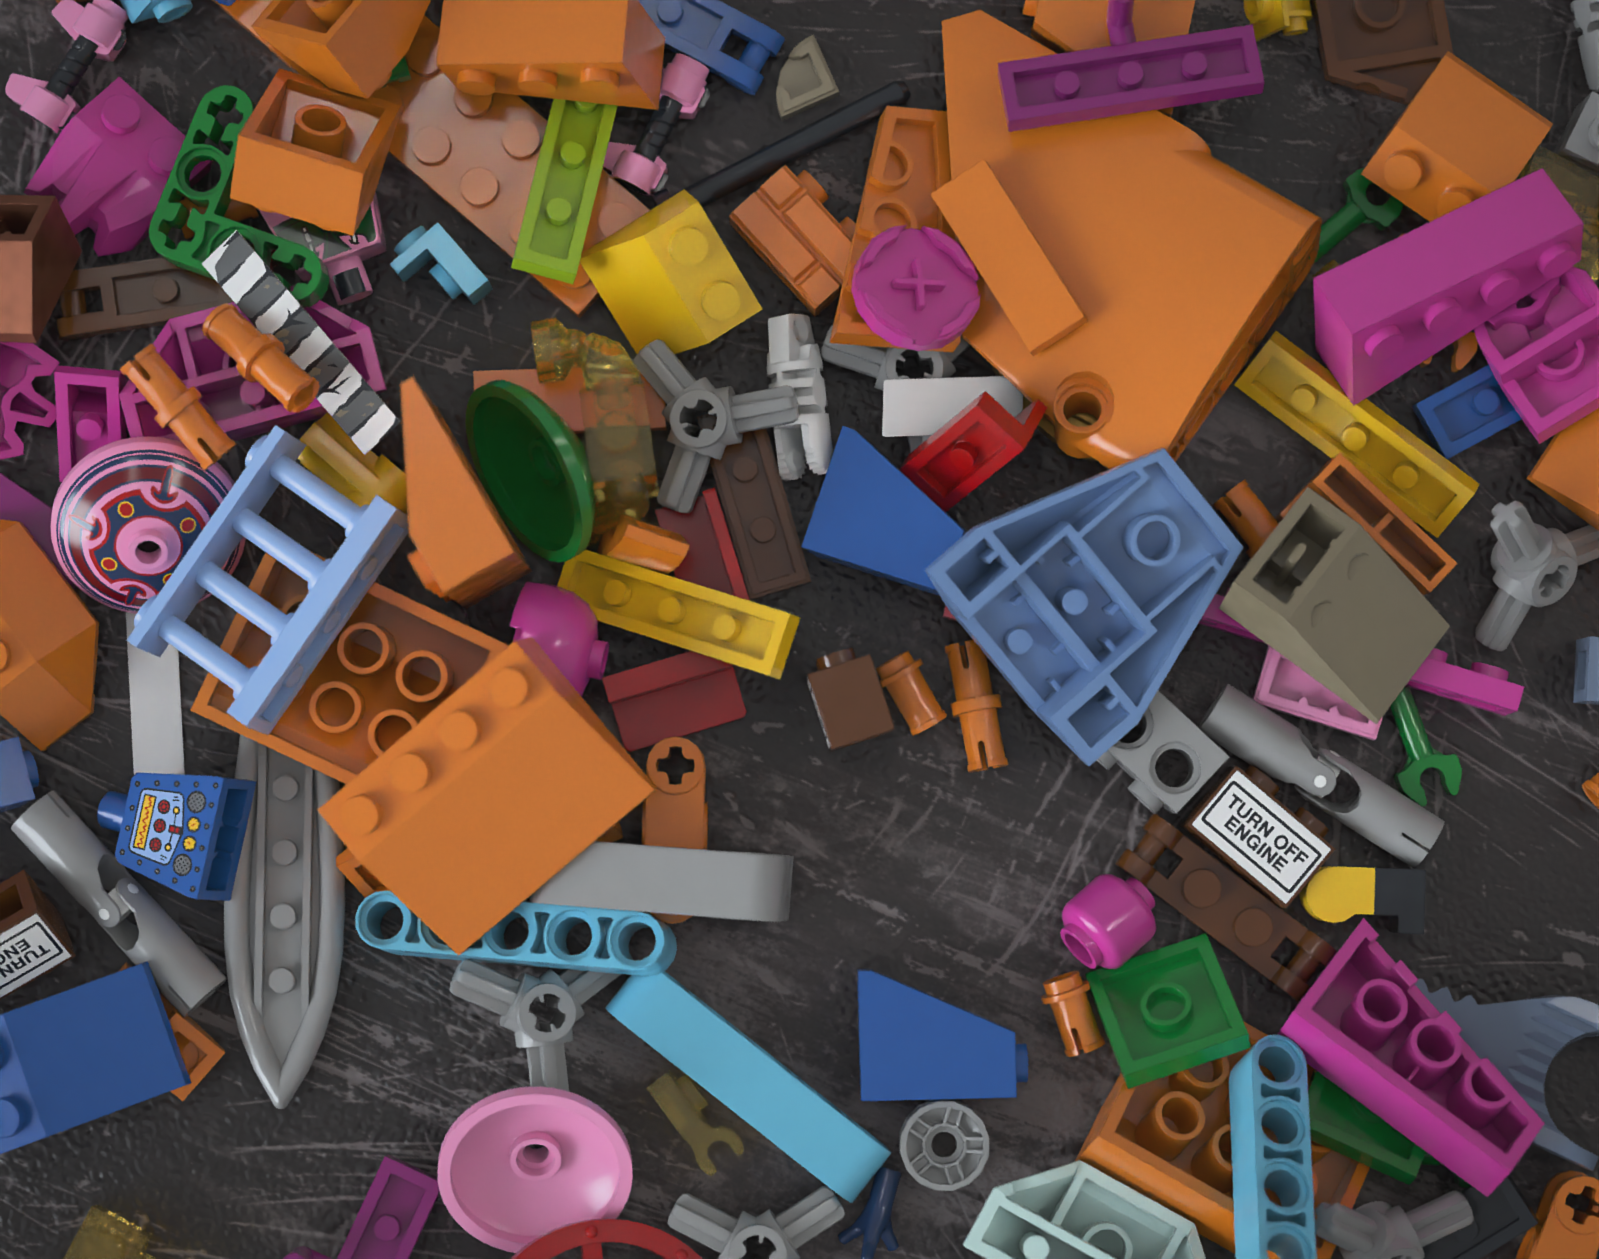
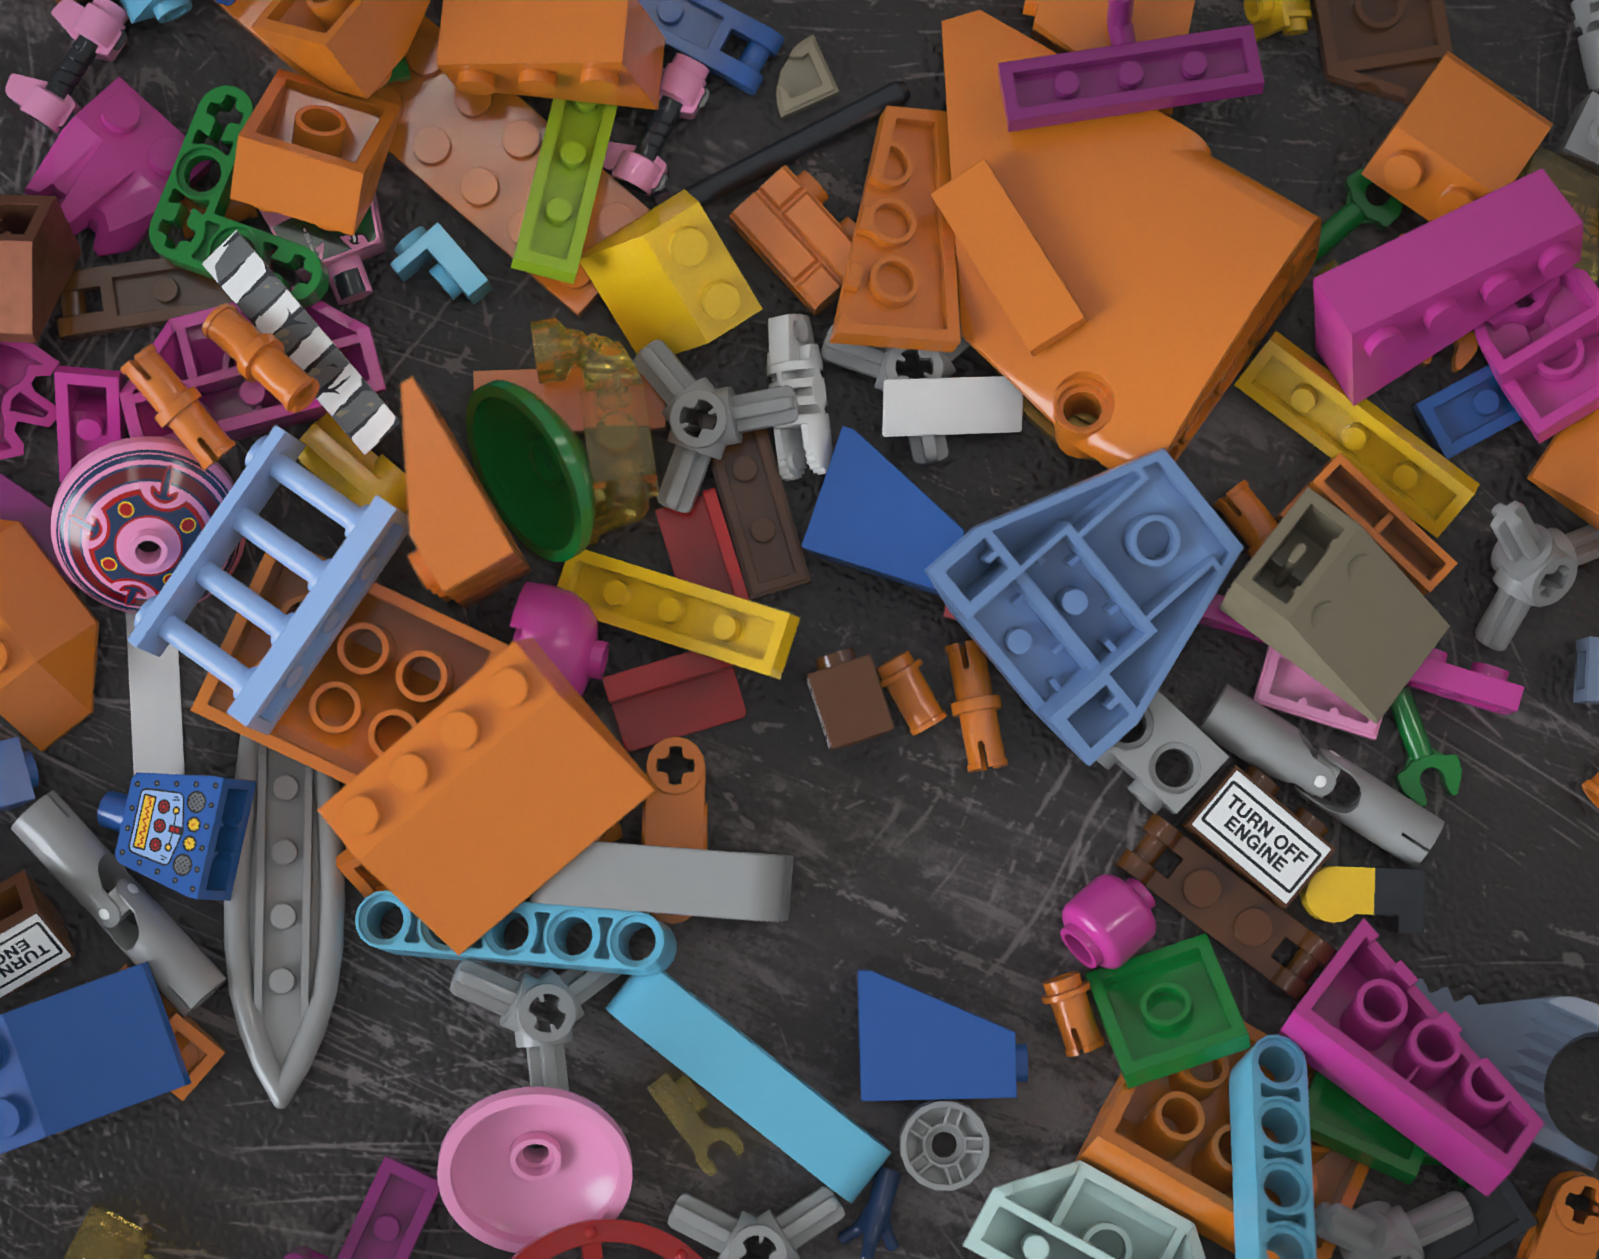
(644, 545): orange slope -> none
(915, 287): dark pink tile -> none
(970, 449): red panel -> none

